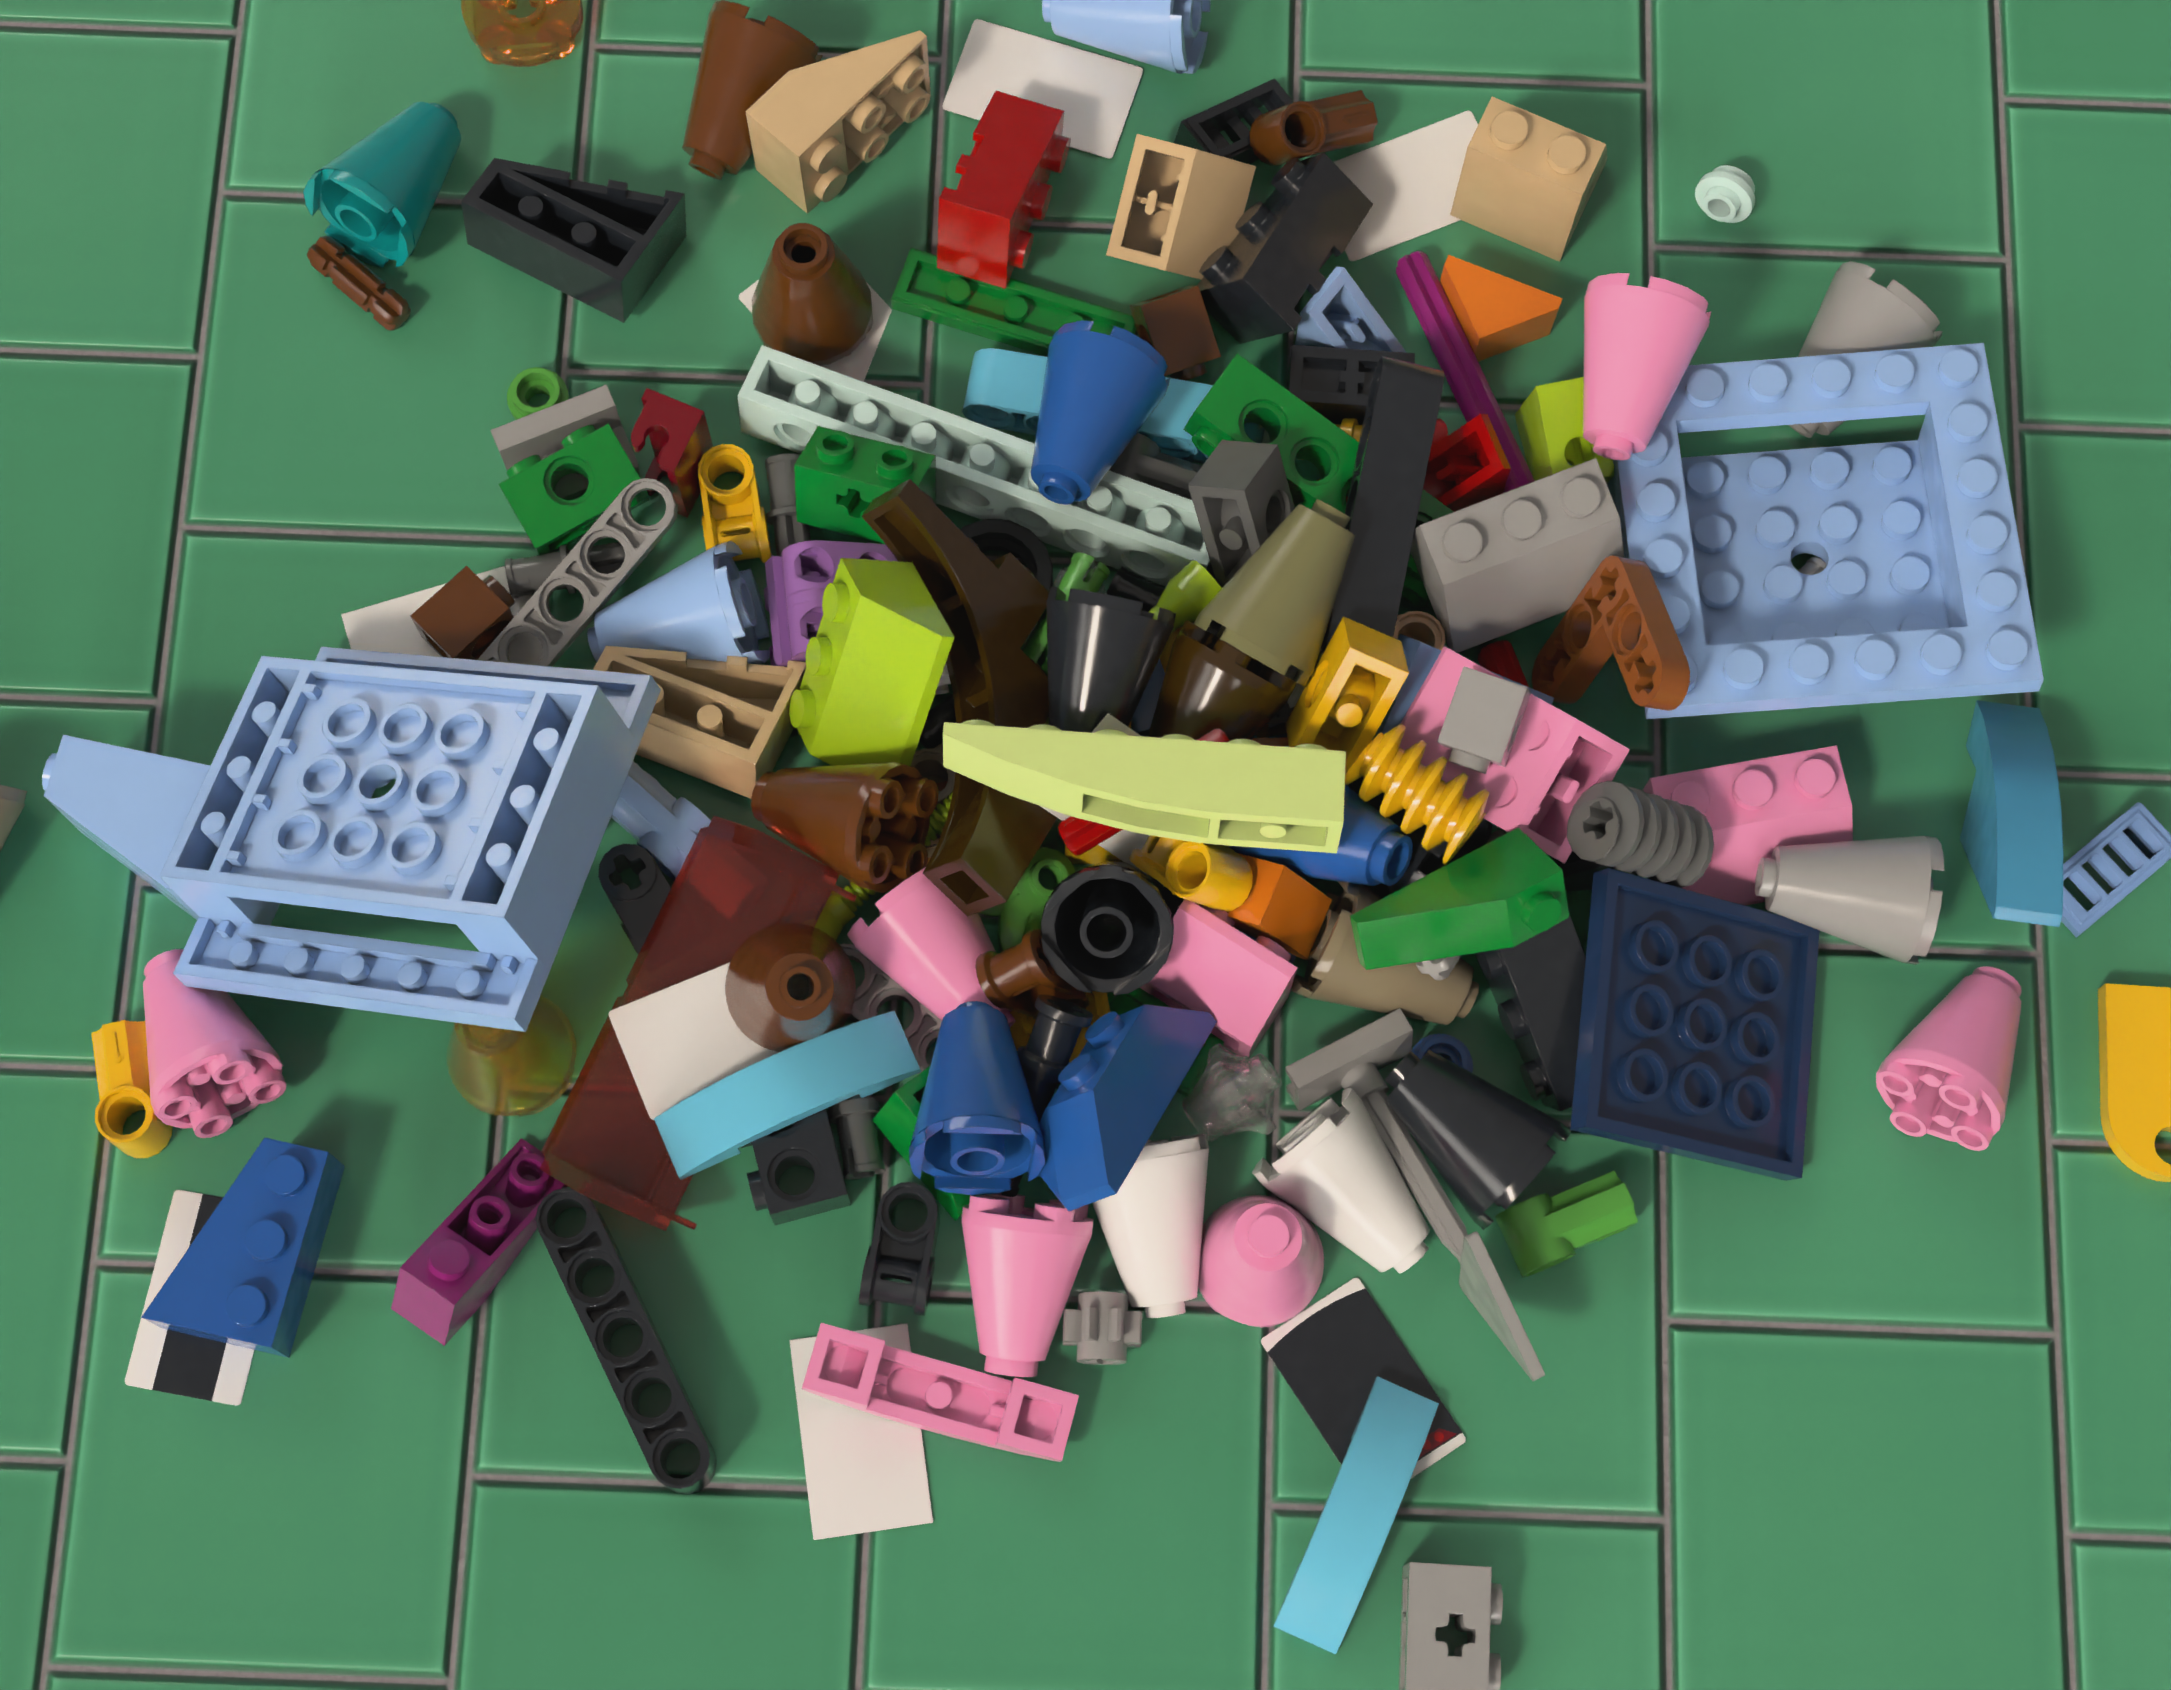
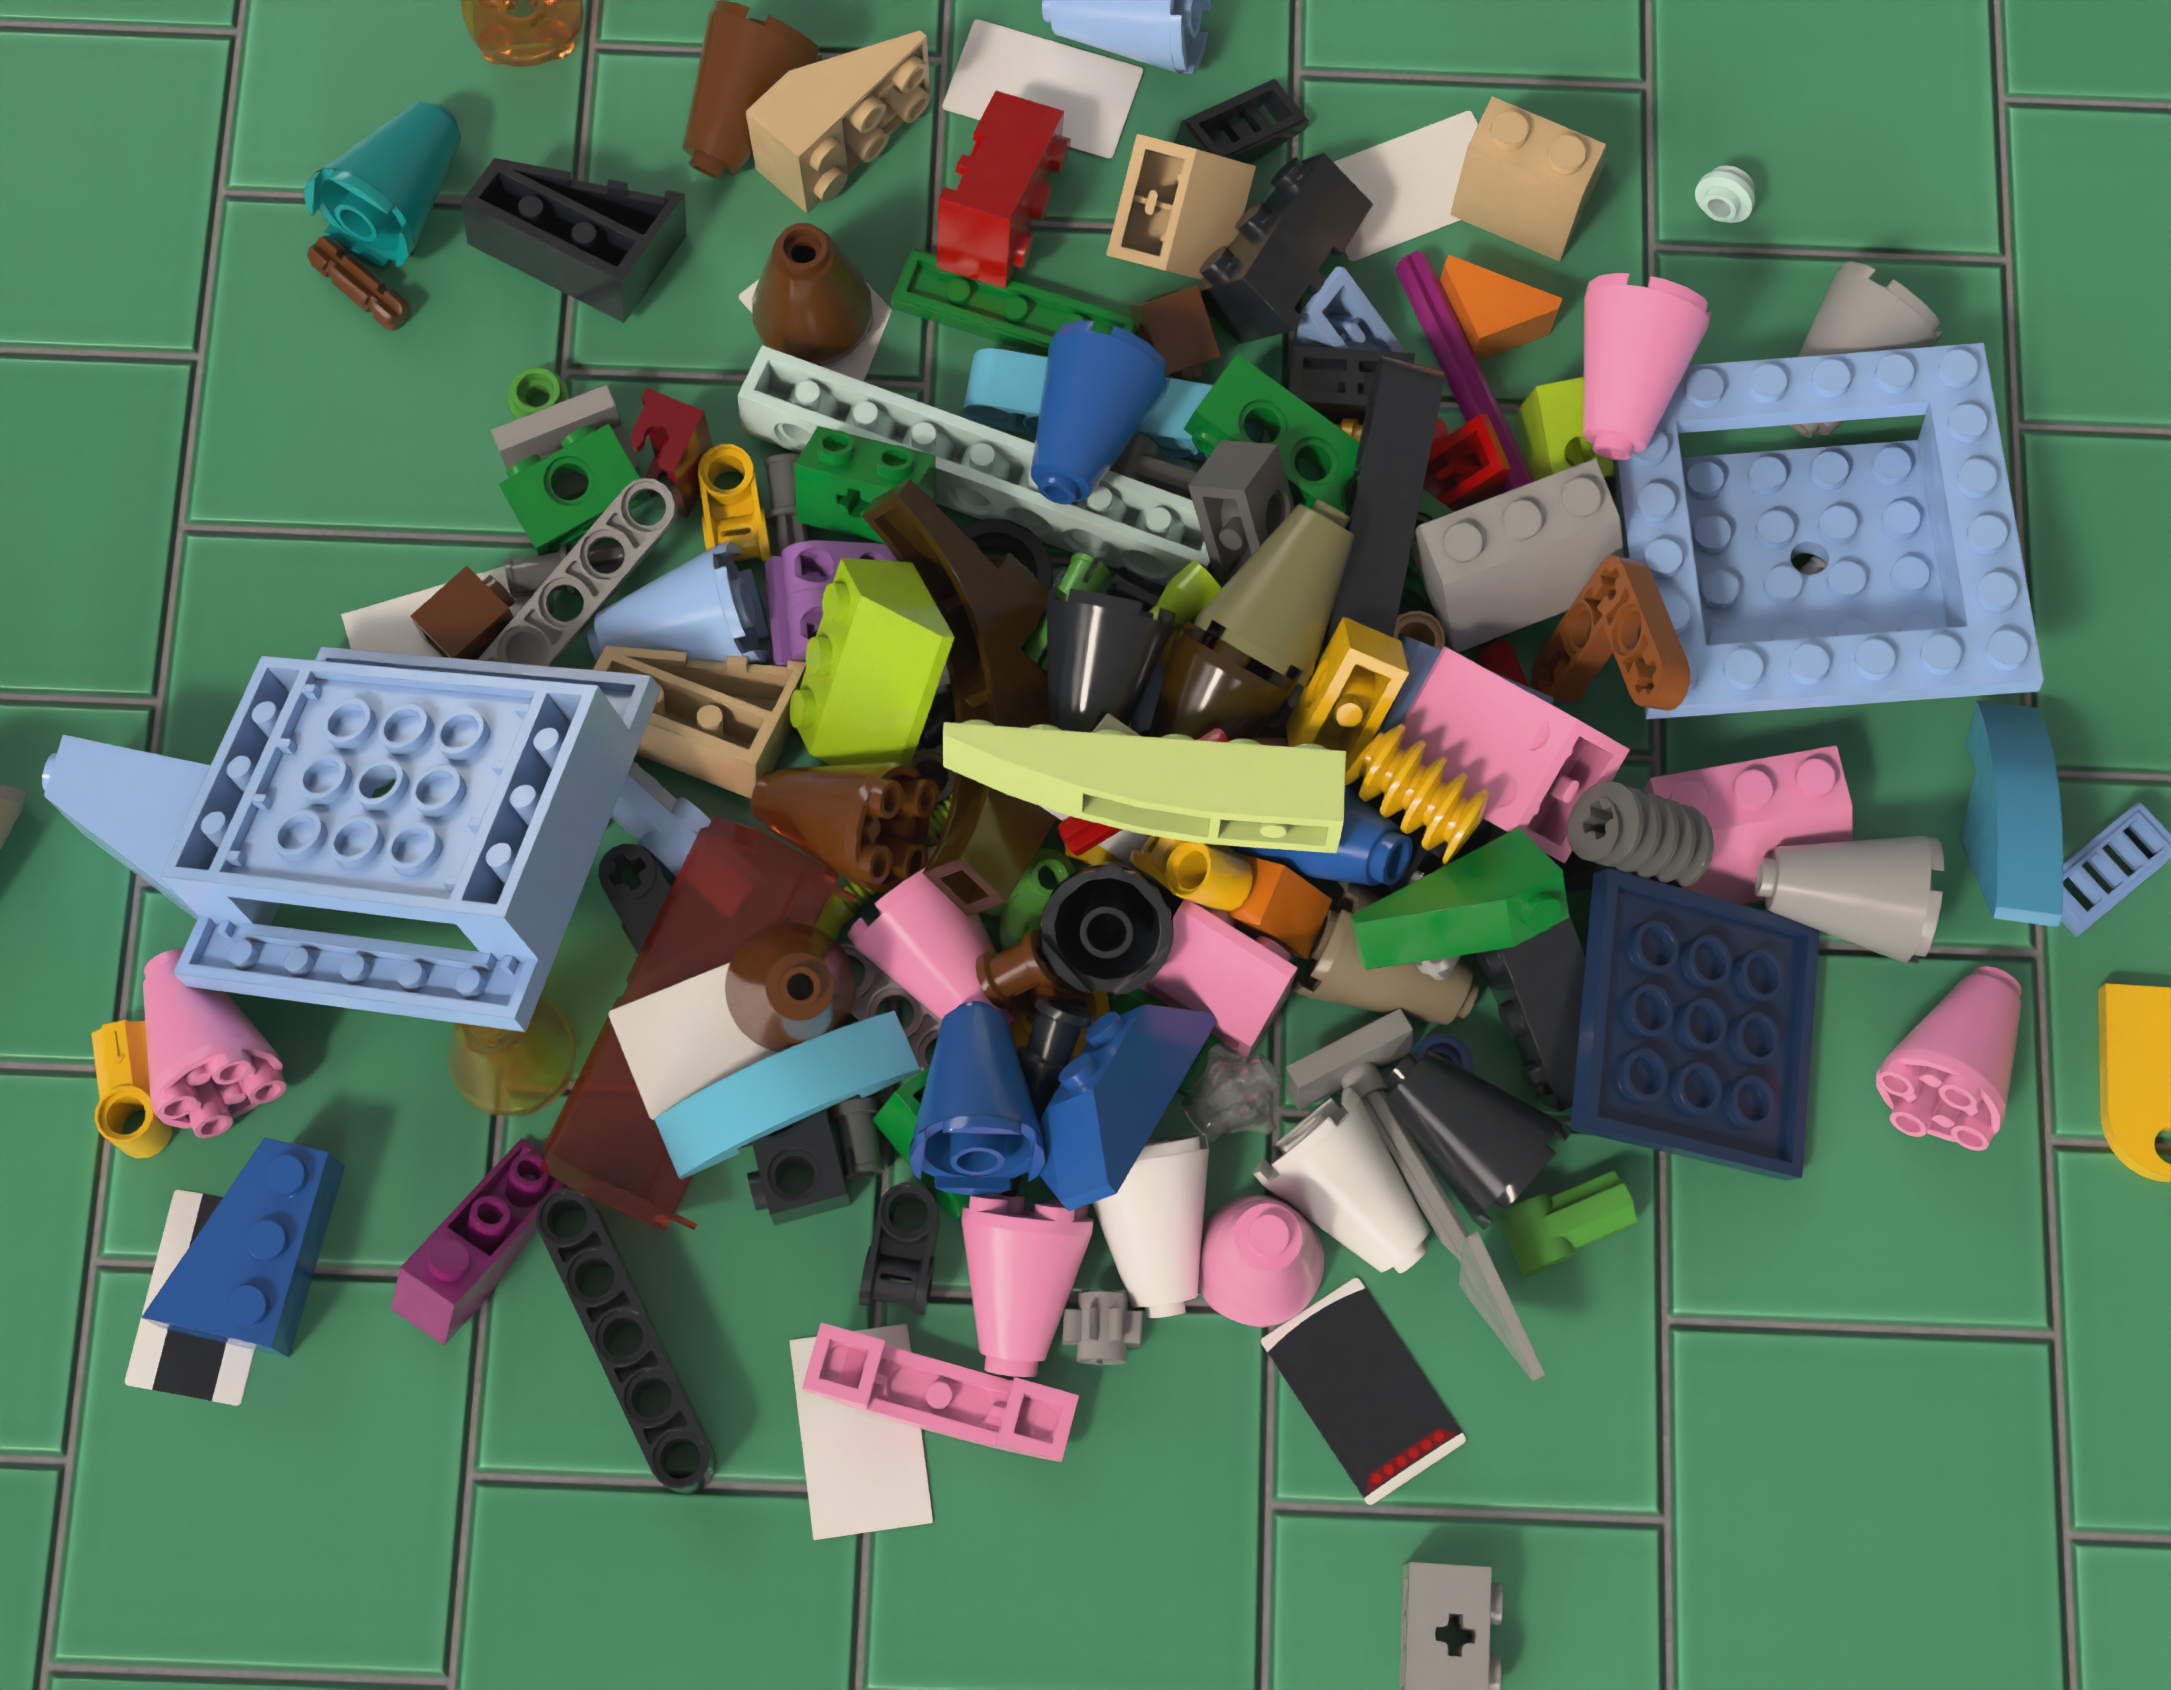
(1314, 127): reddish brown piece -> none
(1357, 1516): medium azure slope -> none
(1483, 720): light grey brick -> none

